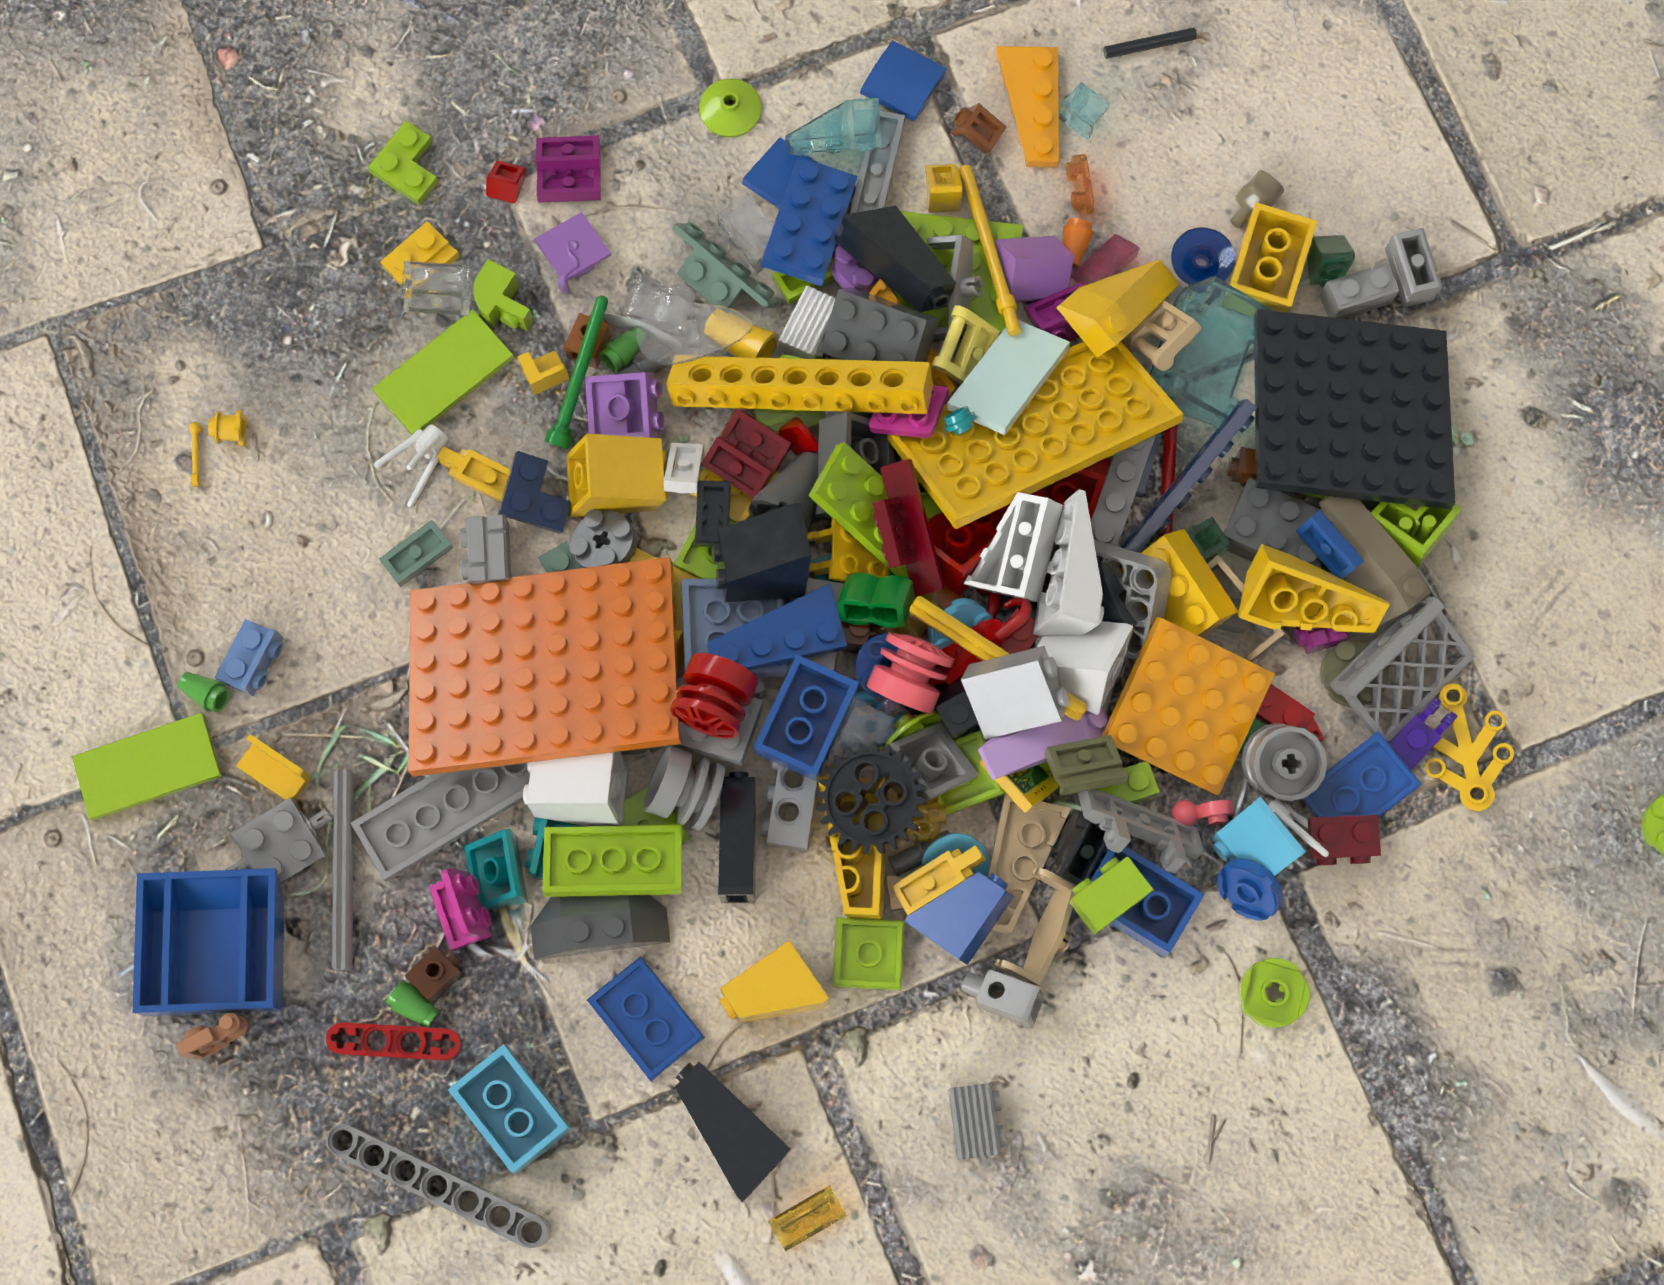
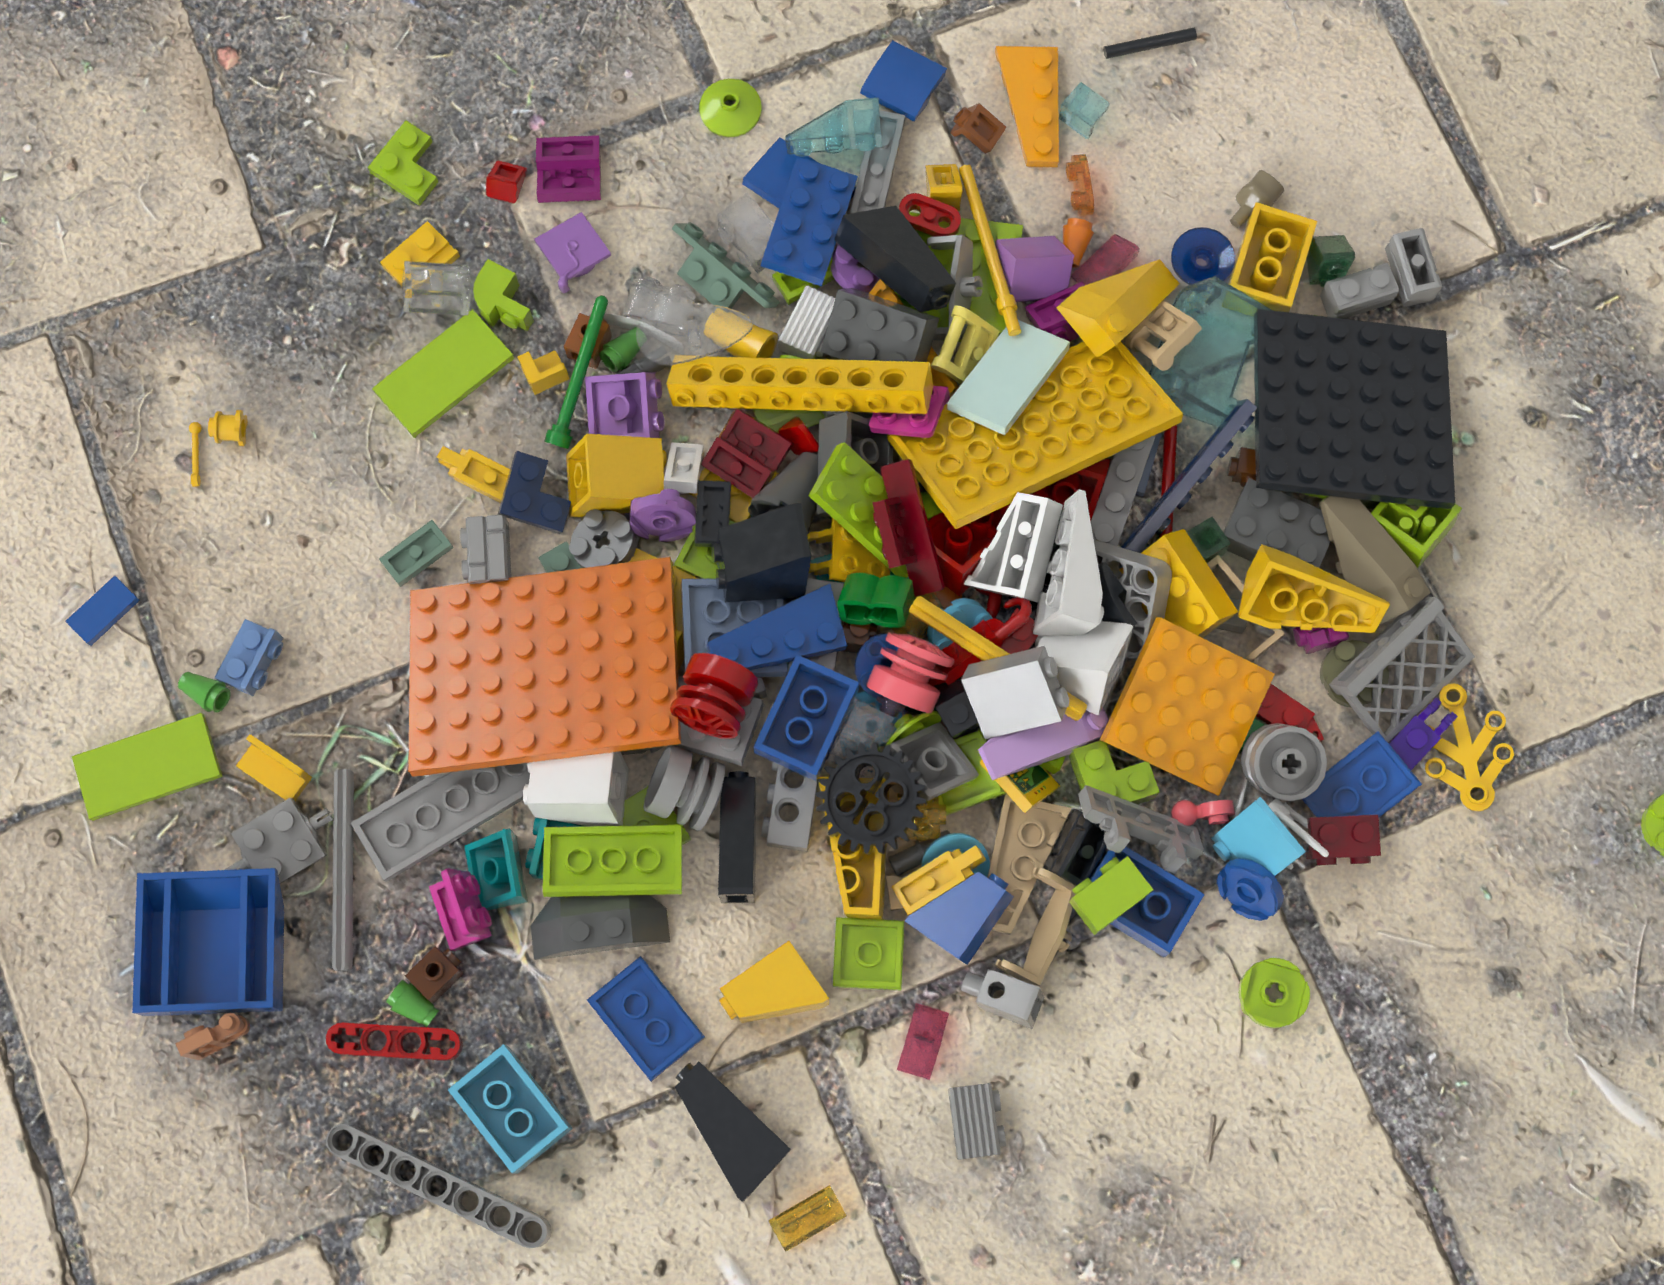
(102, 610): none -> blue tile
(428, 445): white plant -> none
(662, 516): none -> medium lavender plate
(922, 1041): none -> clear pink slope
(931, 214): none -> red plate
(959, 420): teal plate -> none
(1086, 765): olive plate -> none
(1329, 545): blue plate -> none

